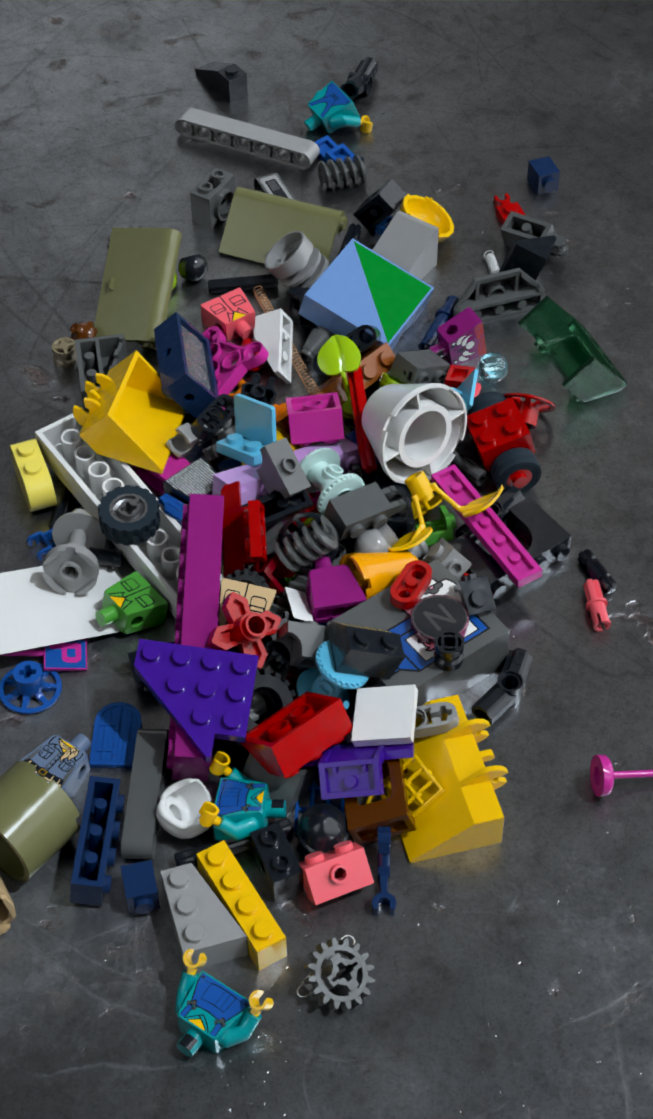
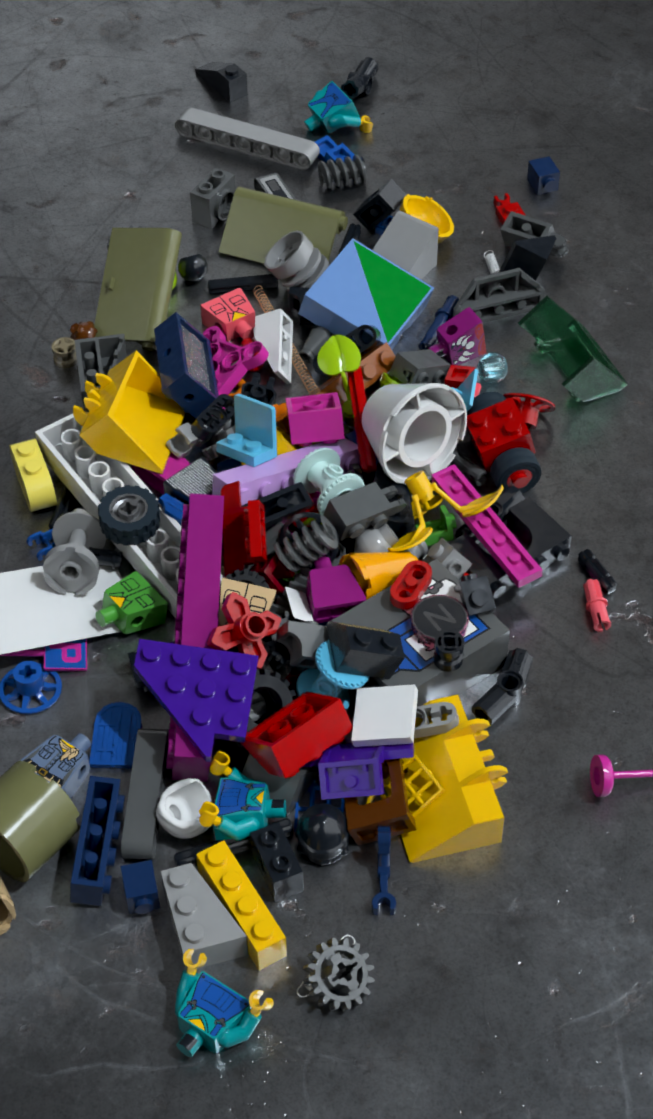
(282, 470): dark grey brick -> none
(335, 872): coral brick -> none

